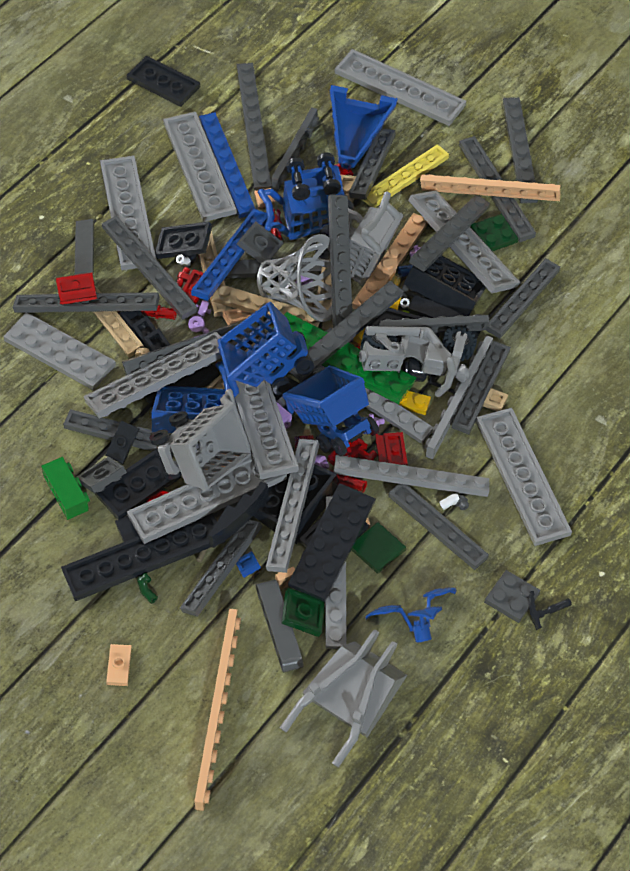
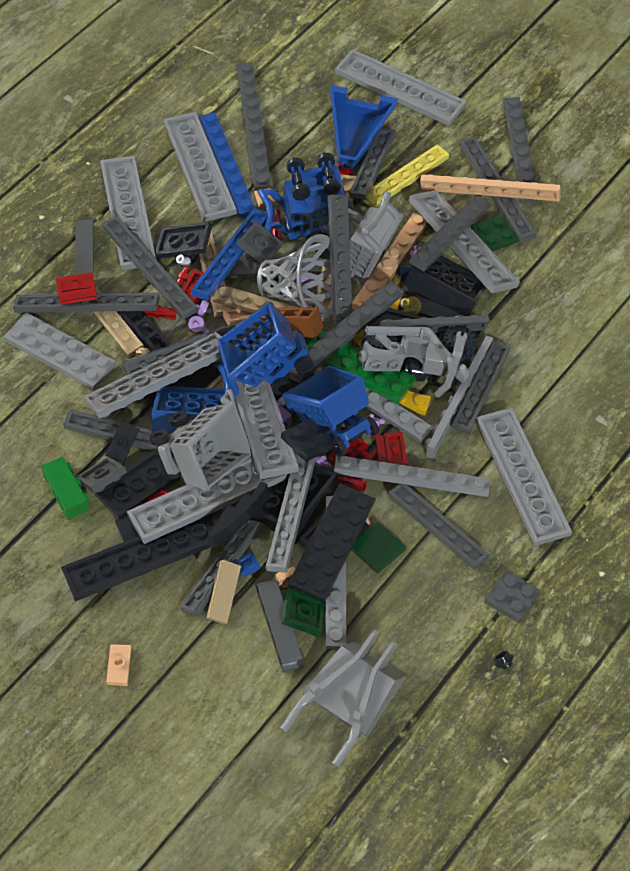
(144, 588): dark green arm -> none
(163, 81): black plate -> none
(217, 715): light nougat plate -> none
(223, 592): none -> tan tile
(298, 143): dark grey plate -> none
(302, 319): none -> dark orange slope
(308, 440): none -> black plate
(412, 305): none -> clear yellow tile
(420, 627): blue plant -> none
(456, 500): arm -> none
(495, 400): tan plate -> none
(503, 660): none -> black plate
(522, 298): dark grey plate -> none
(535, 615): black piece -> none

